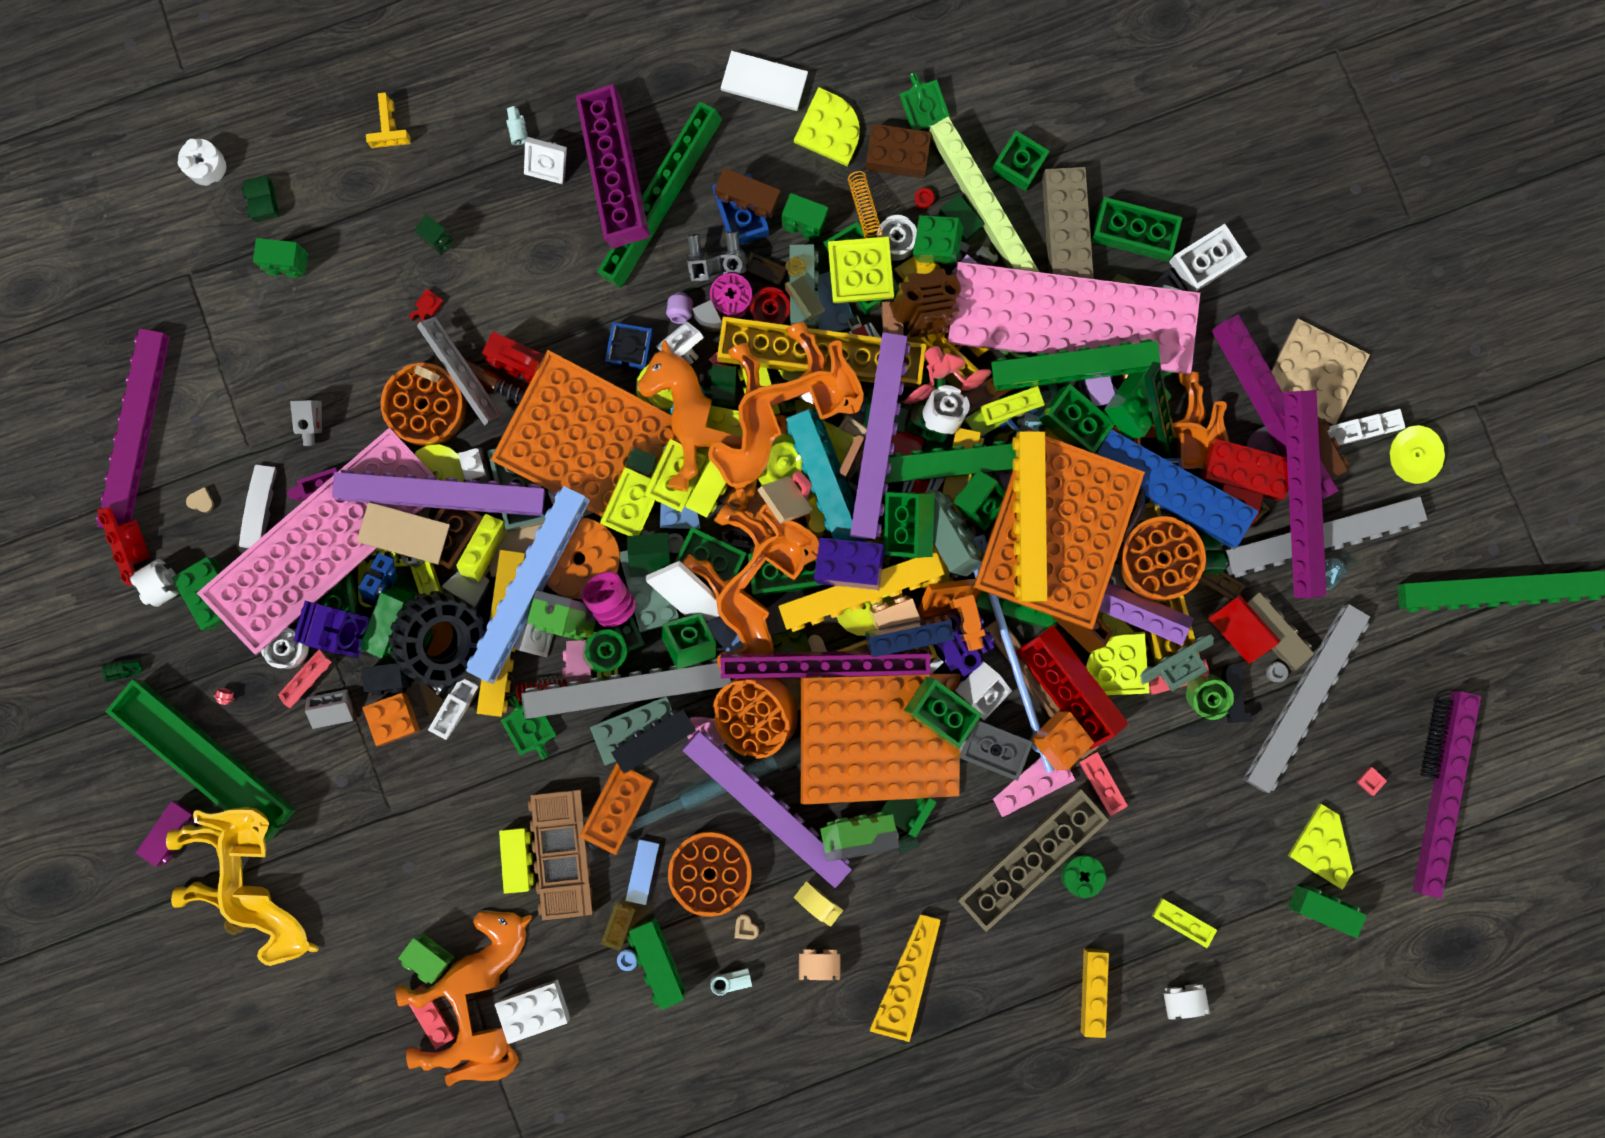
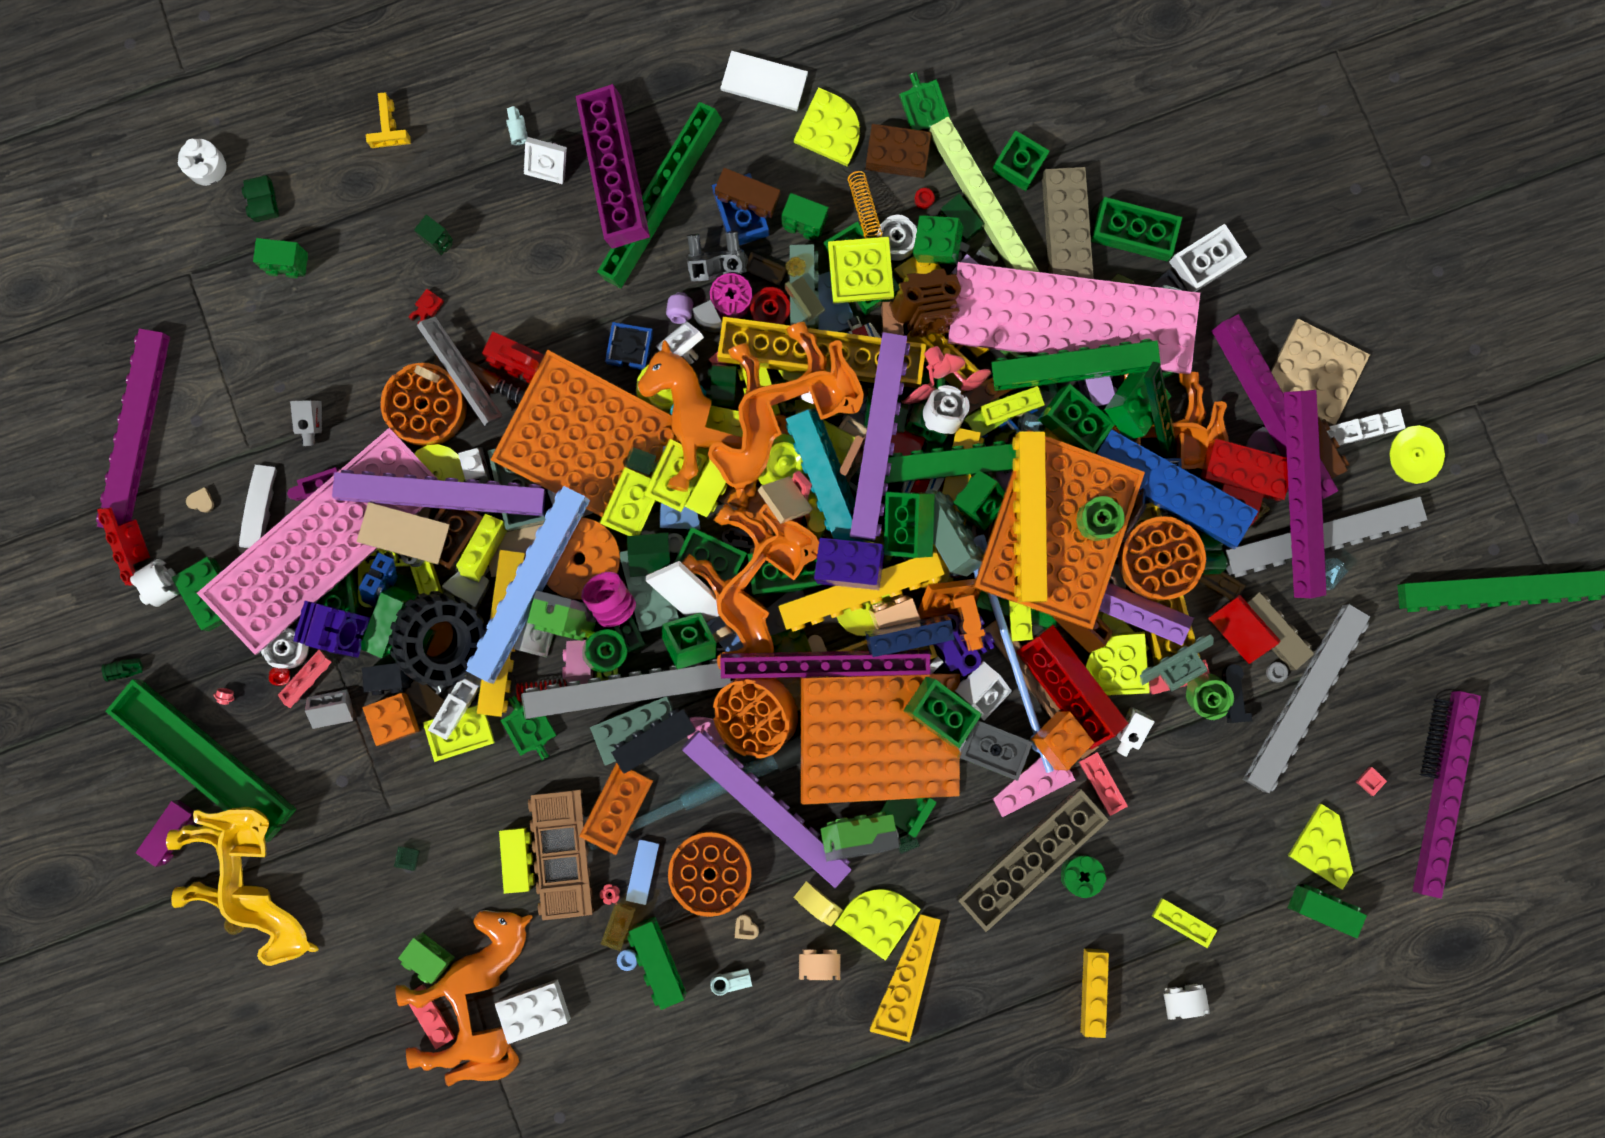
(279, 676): none -> red tile
(406, 858): none -> clear green plate
(469, 734): none -> neon yellow plate
(610, 899): none -> coral plate
(722, 633): none -> tan tile
(878, 919): none -> neon yellow plate
(1020, 622): none -> neon yellow plate
(1104, 508): none -> bright green brick
(1140, 725): none -> white torso

